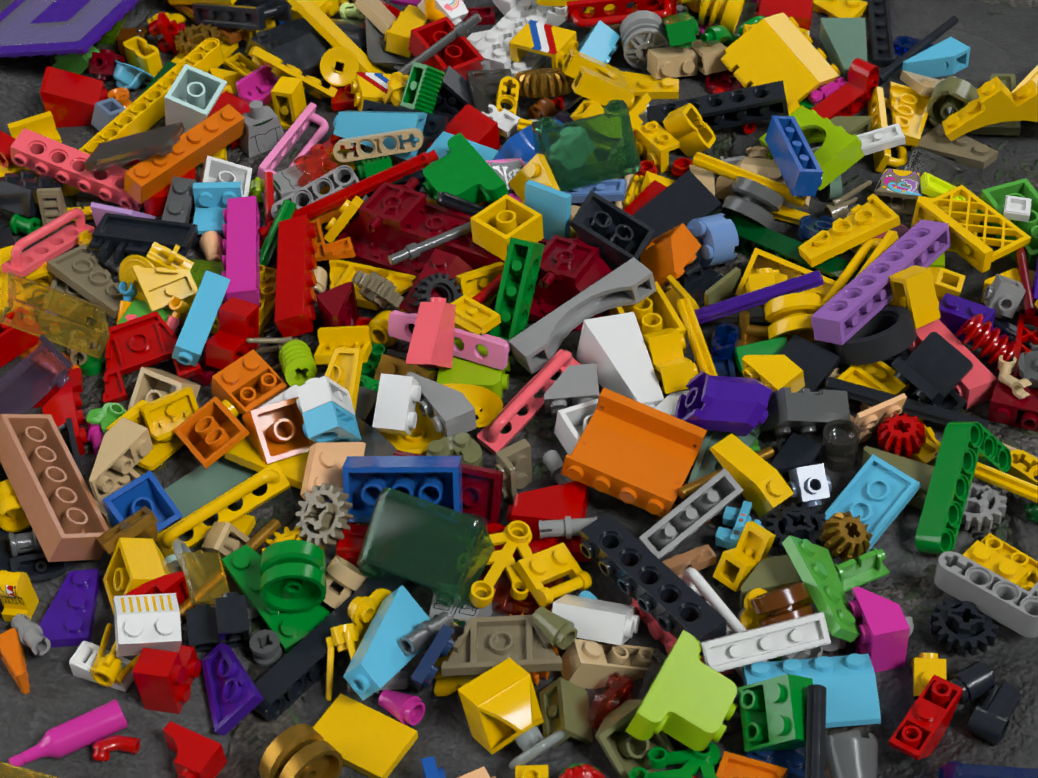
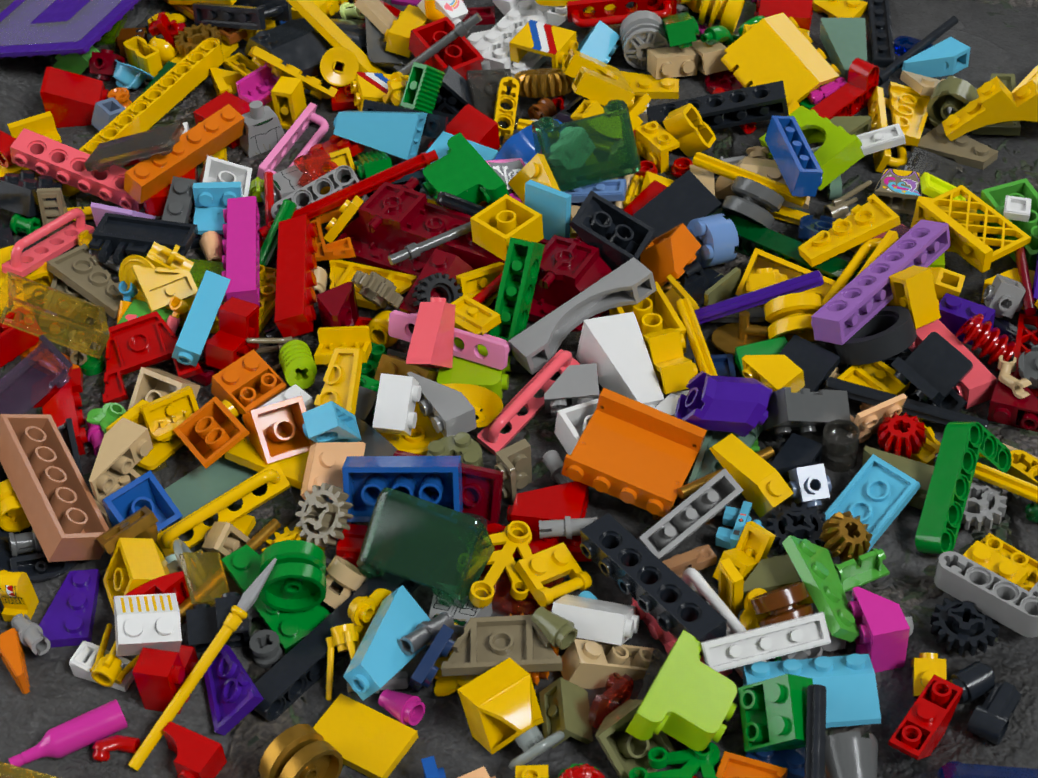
(166, 51): none -> yellow hair
(192, 97): light aqua slope -> none
(230, 625): none -> yellow piece
(321, 391): white brick -> none
(378, 146): tan beam -> none
(506, 120): white plate -> none
(725, 341): clear blue beam -> none
(731, 586): none -> yellow tile

